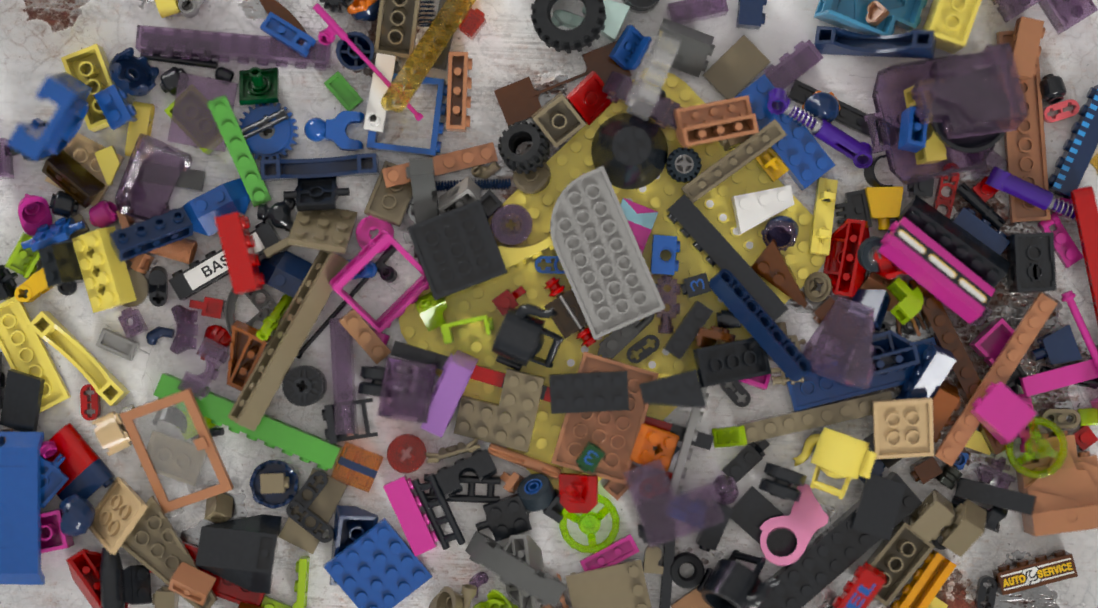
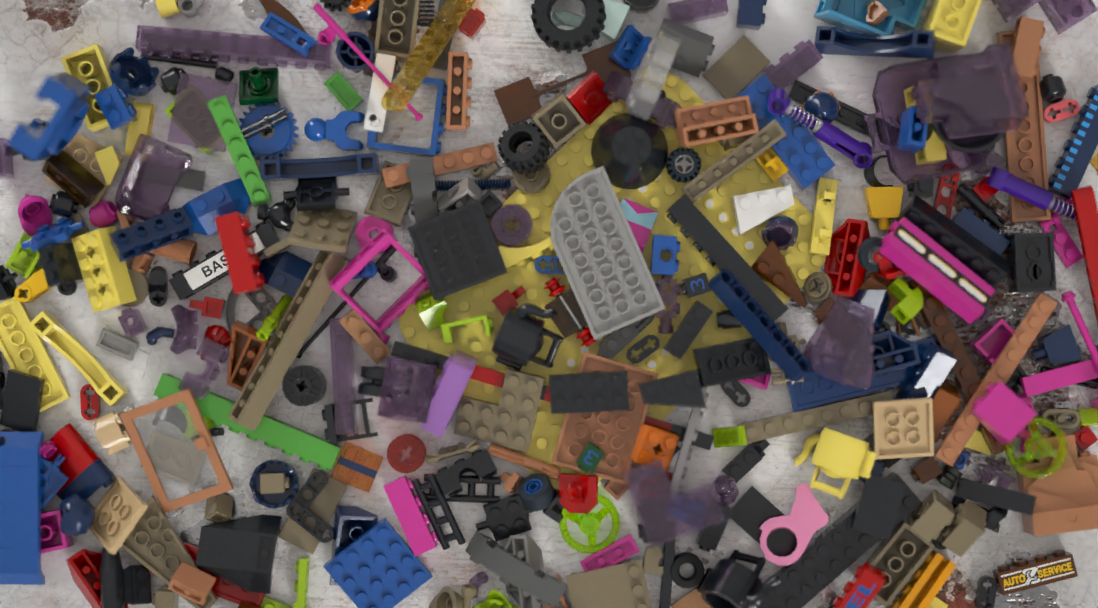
(708, 337): reddish brown bracket -> none
(782, 482): black wheel -> none
(855, 207): black hinge -> none

